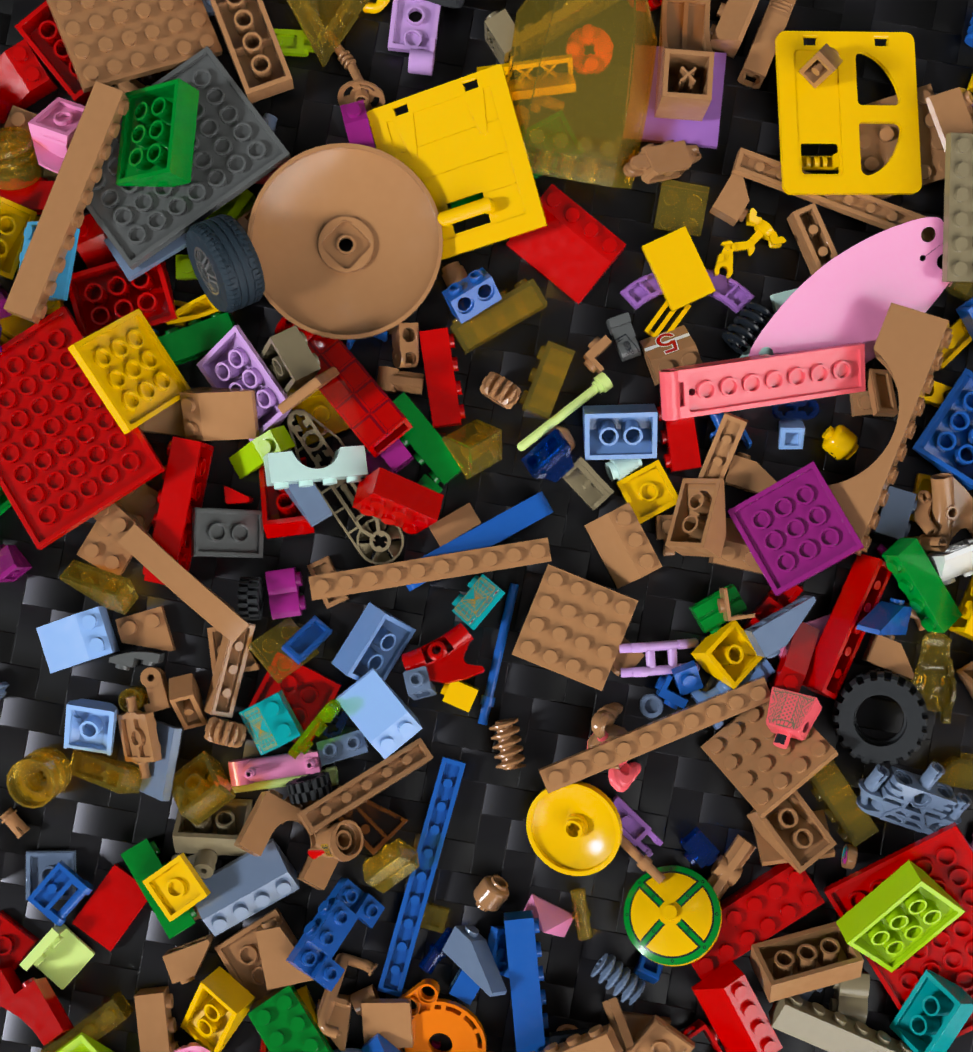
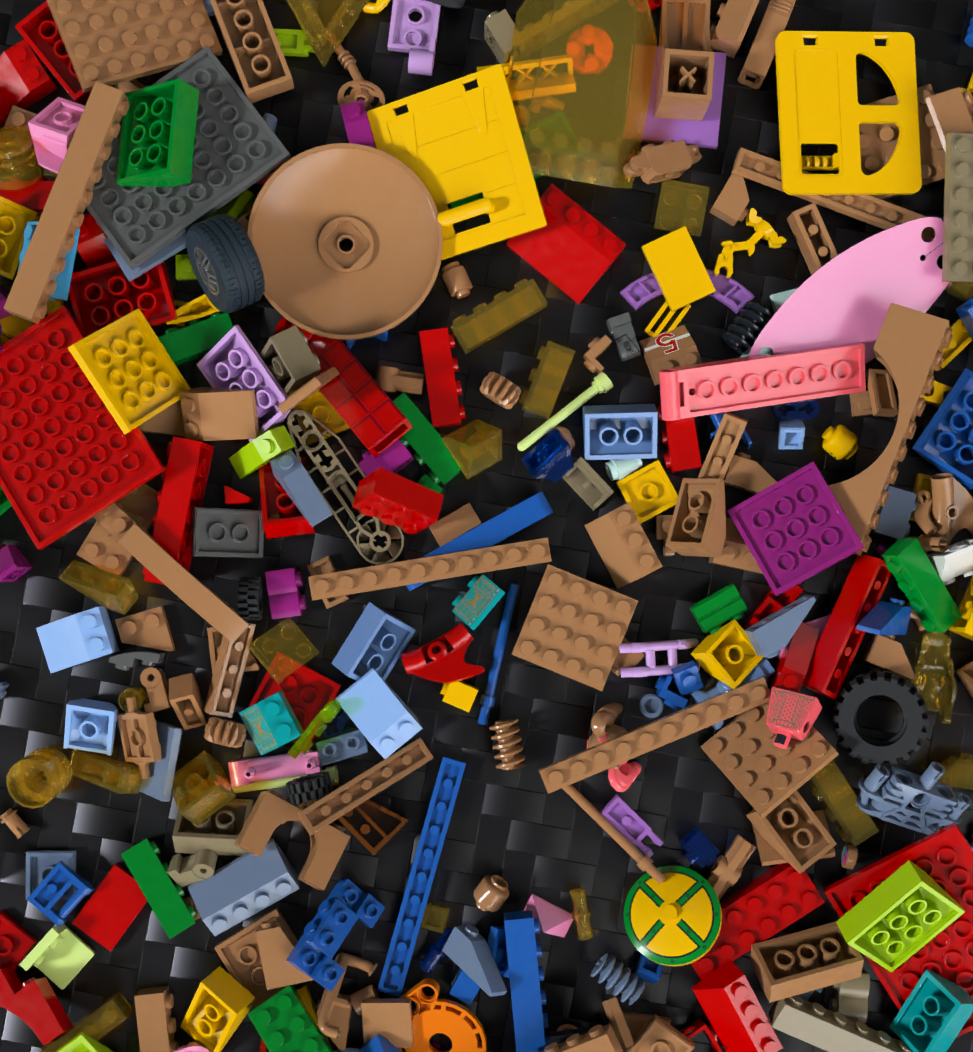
(176, 887): yellow plate -> none
(186, 960): medium nougat slope -> none
(285, 469): light aqua arch -> none
(306, 640): blue tile -> none
(338, 841): medium nougat hat -> none
(390, 865): clear yellow brick -> none
(405, 345): medium nougat leg -> none
(418, 683): sand blue bracket -> none
(474, 299): blue brick -> none
(574, 829): yellow dish -> none
(724, 607): medium nougat bracket -> none
(821, 65): medium nougat slope -> none

